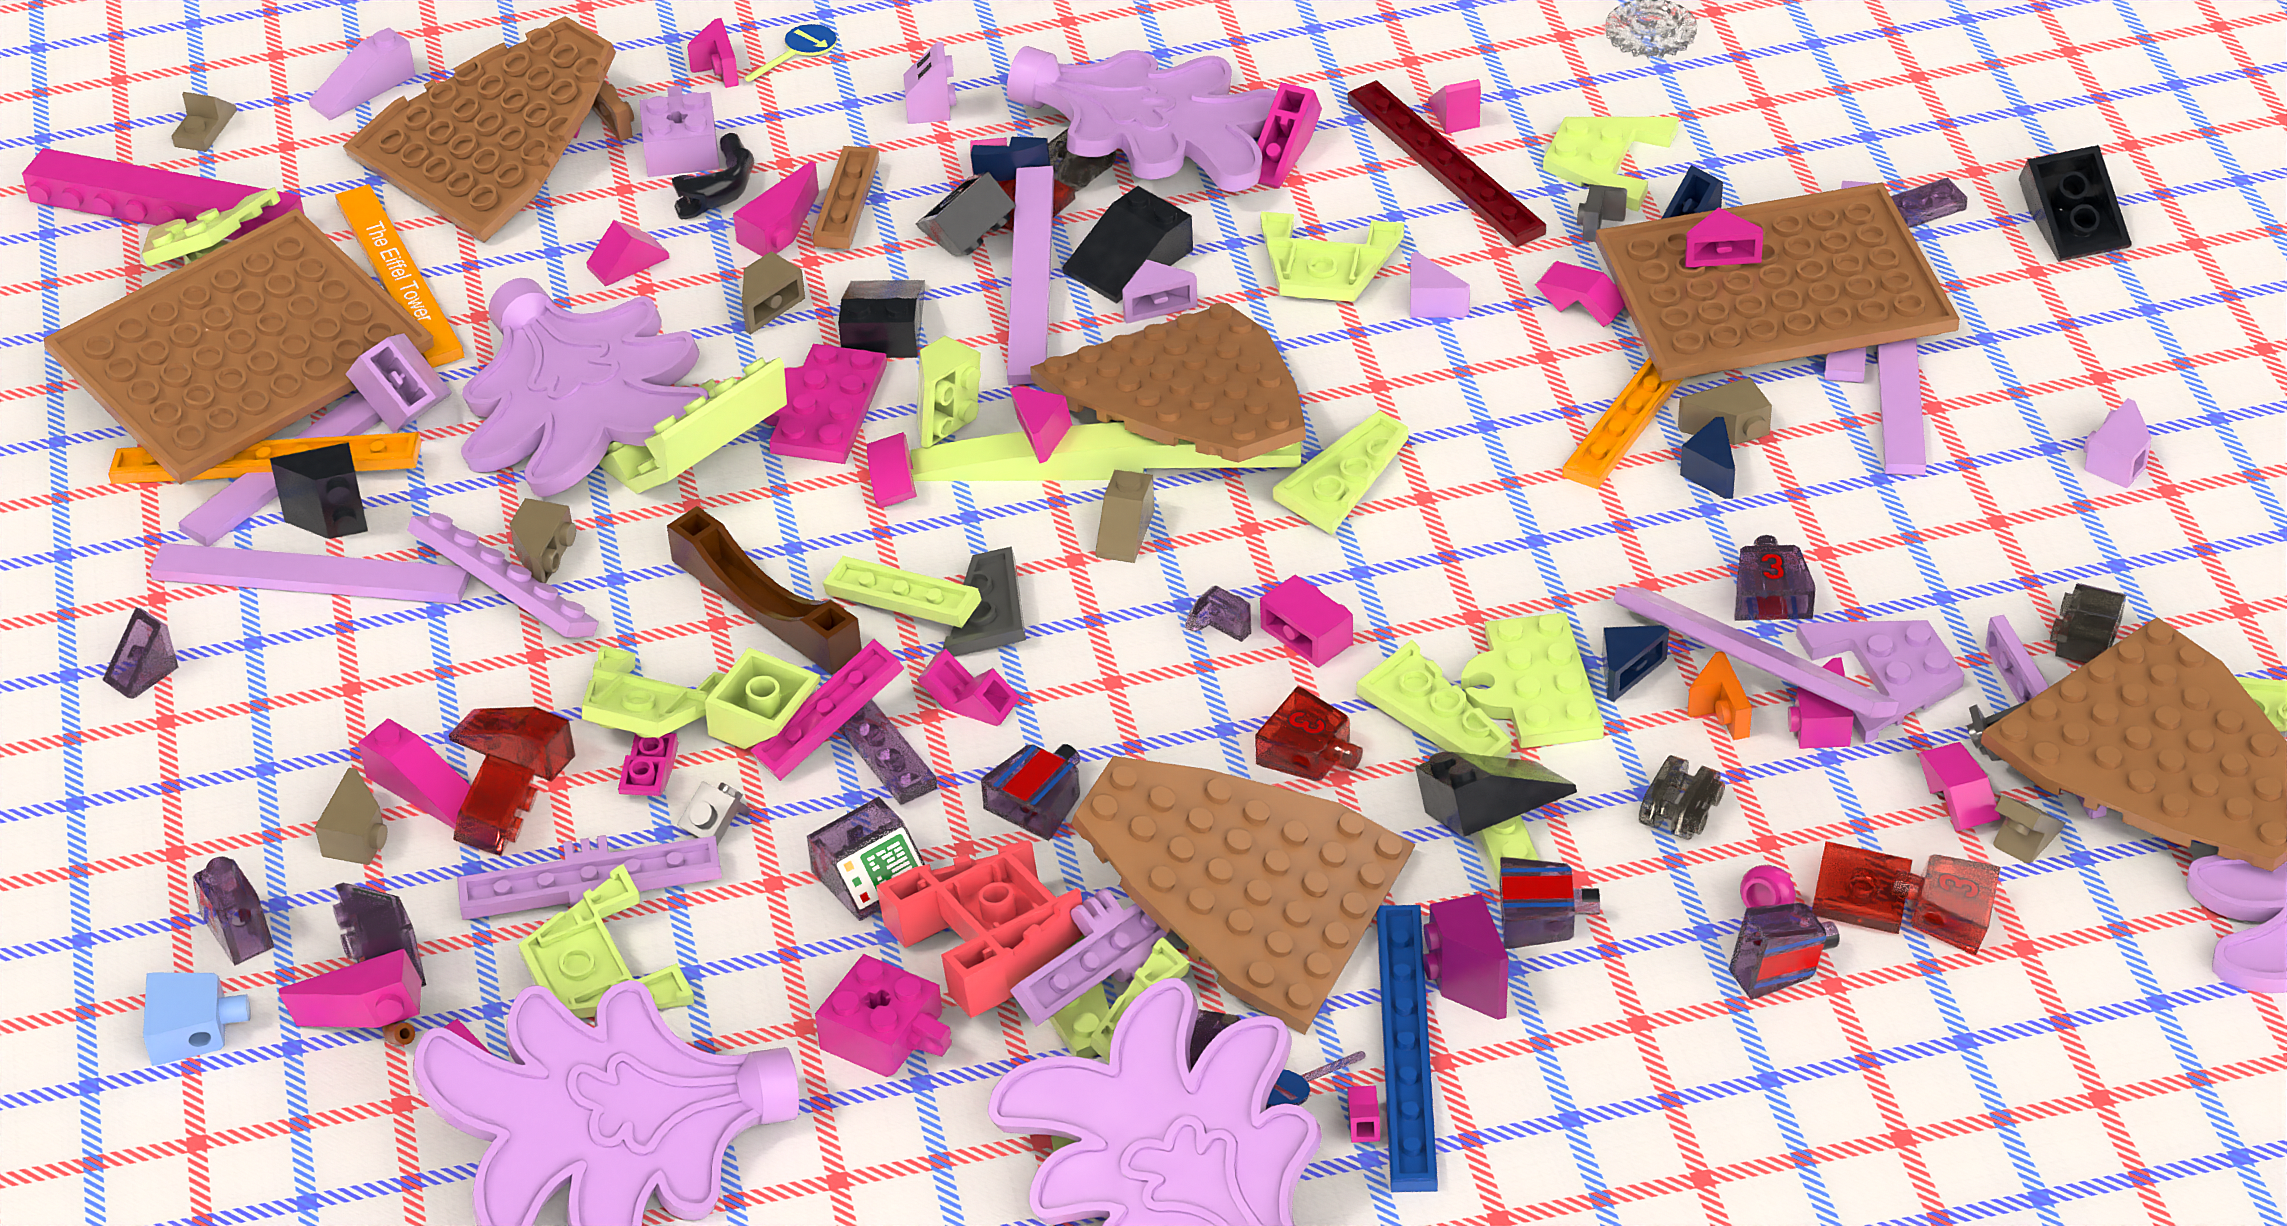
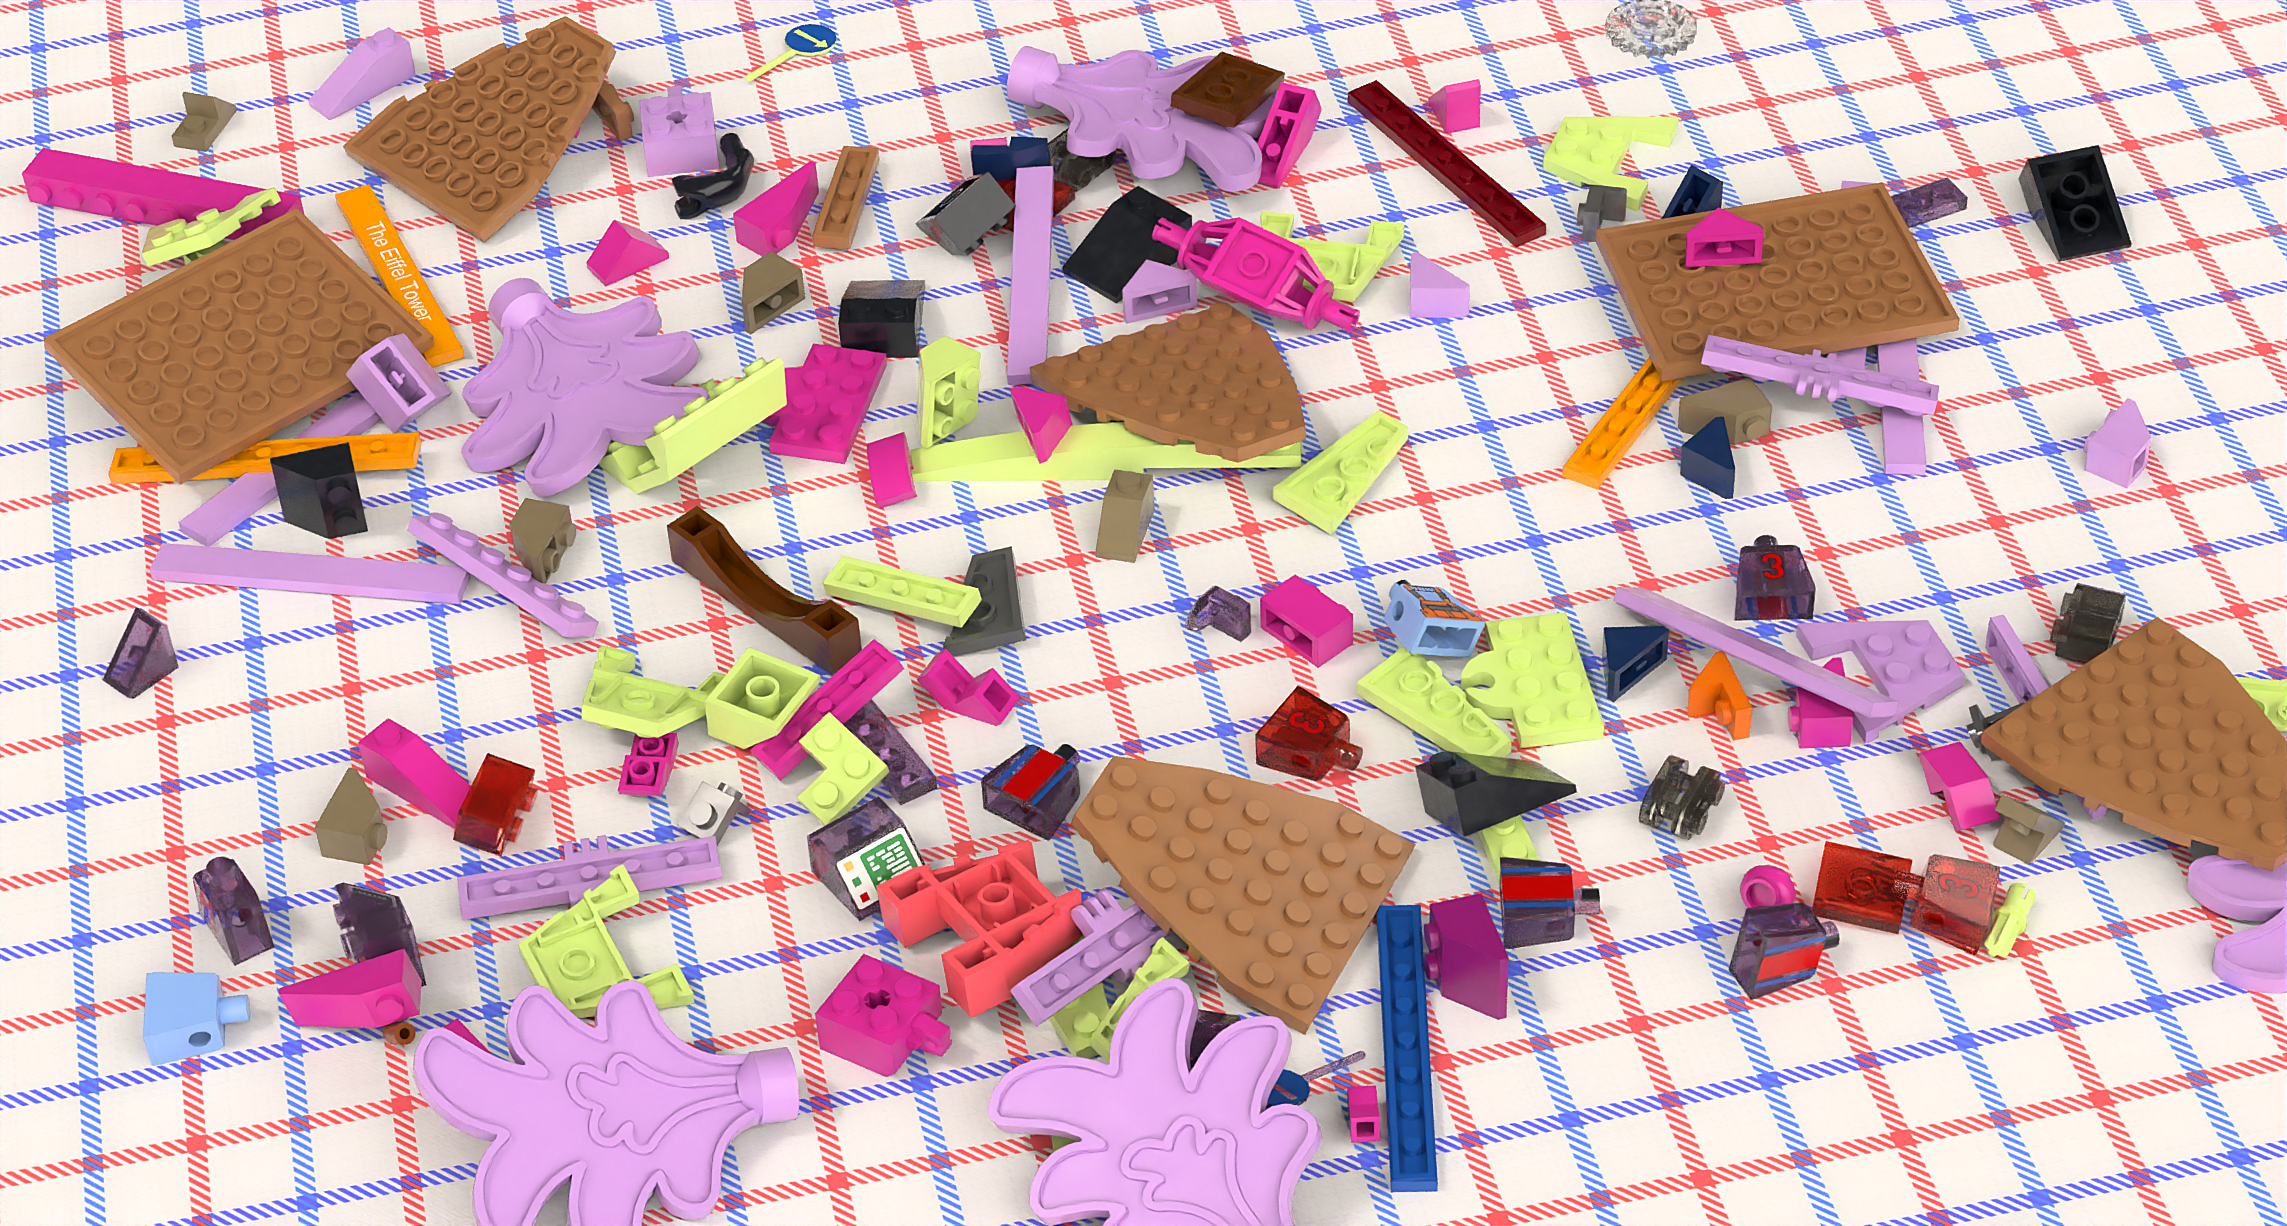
(519, 735): clear red slope -> none
(714, 51): dark pink slope -> none
(848, 774): none -> yellowish green plate
(927, 87): lavender slope -> none
(1227, 89): none -> reddish brown plate
(1257, 270): none -> dark pink plate
(1432, 621): none -> light blue torso
(1593, 289): dark pink slope -> none
(1820, 375): none -> lavender hinge
(2009, 920): none -> yellowish green axle

